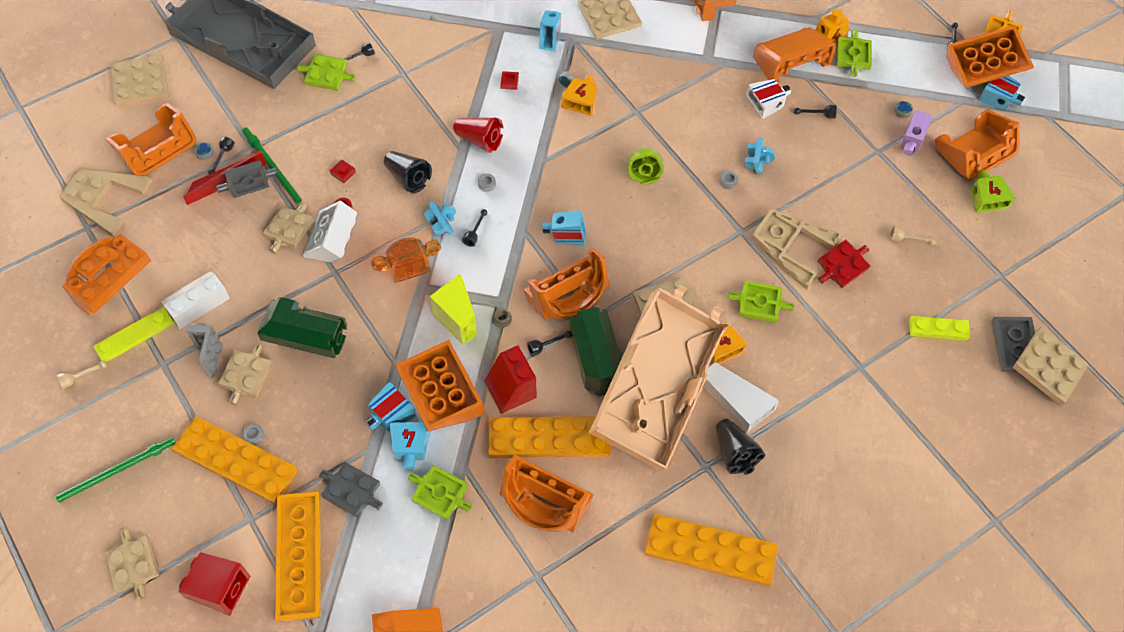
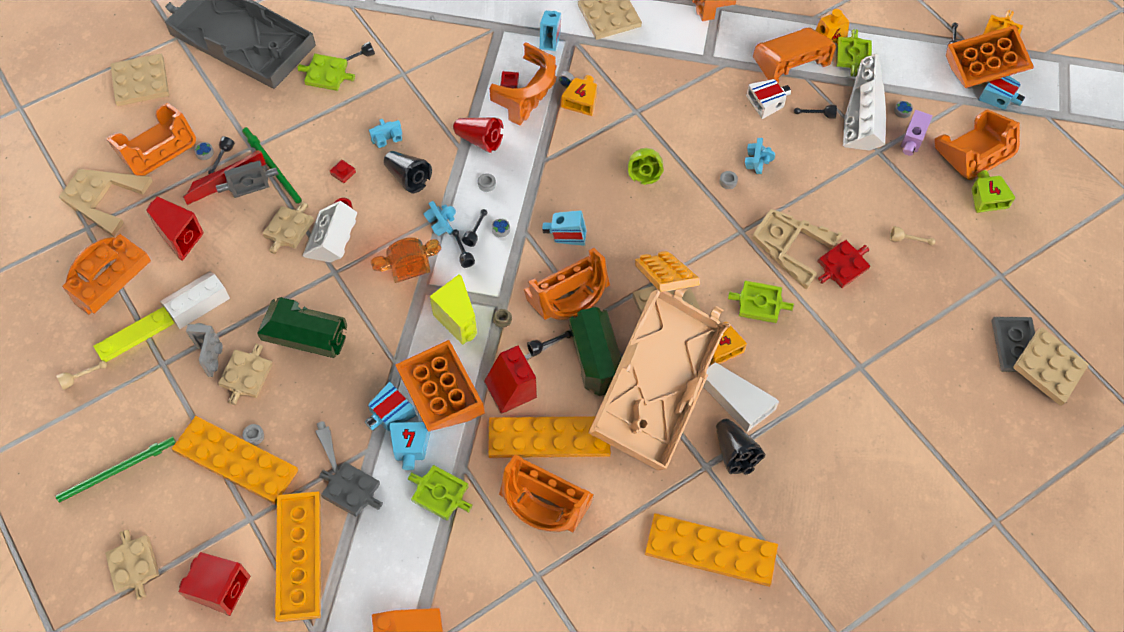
(175, 225): none -> red slope
(325, 438): none -> light grey piece
(386, 131): none -> medium azure hips
(466, 258): none -> black hinge
(500, 227): none -> tile
(523, 100): none -> orange piece
(666, 271): none -> light orange plate
(866, 109): none -> white wedge
(939, 328): neon yellow plate -> none

